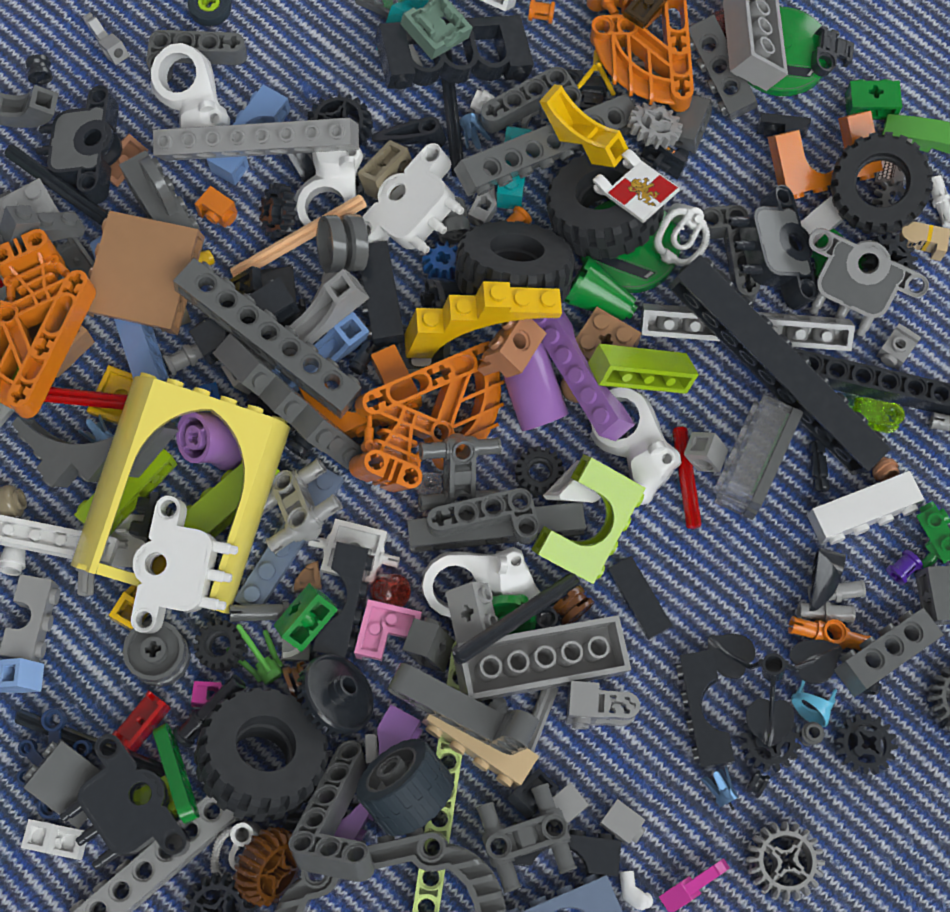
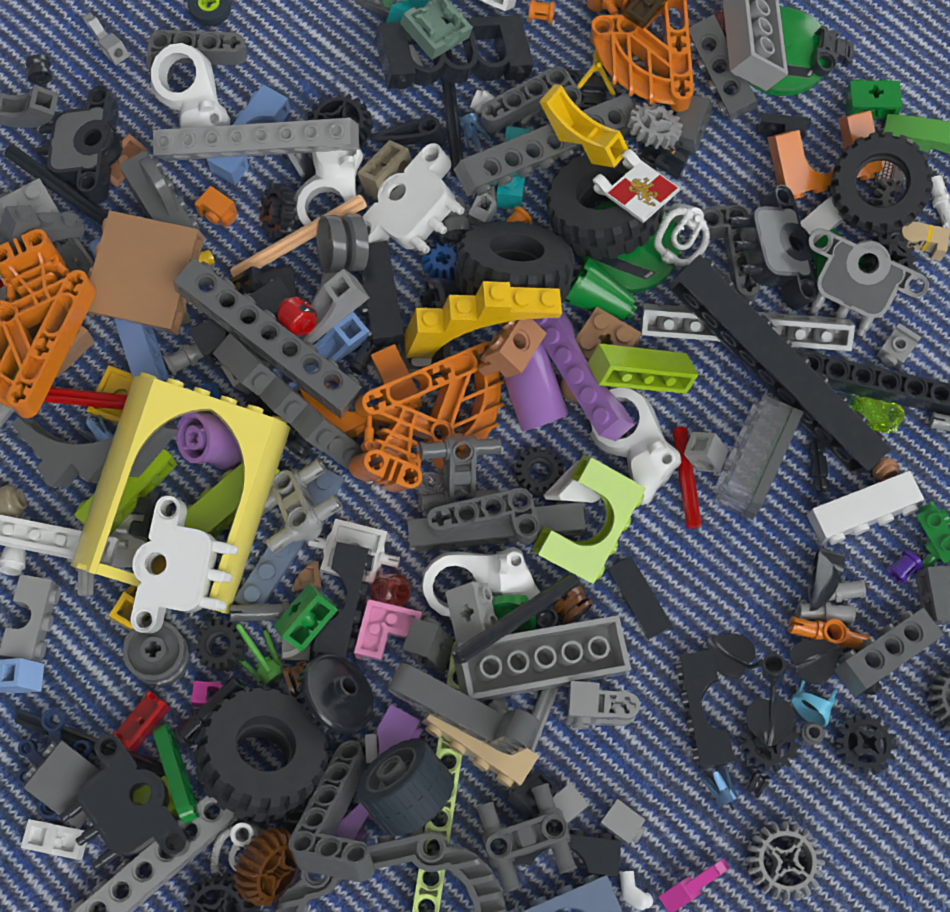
(297, 316): none -> red head

